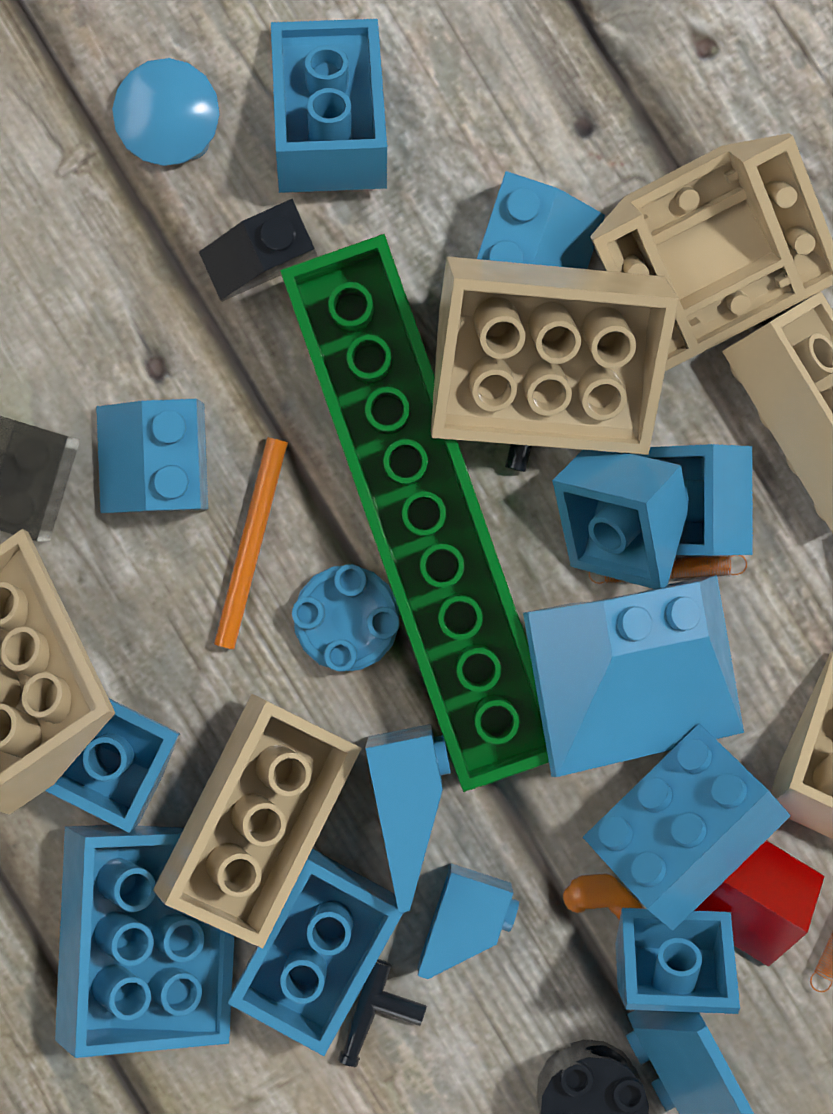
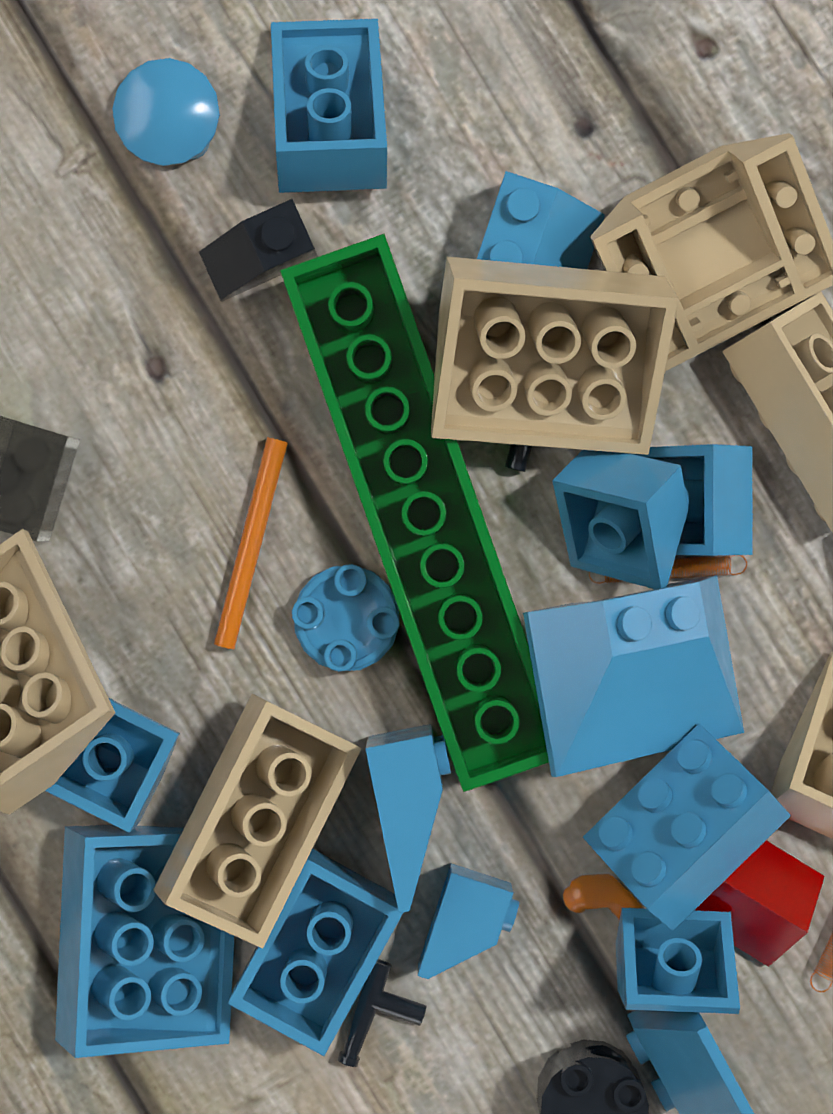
(152, 456): dark azure slope -> none

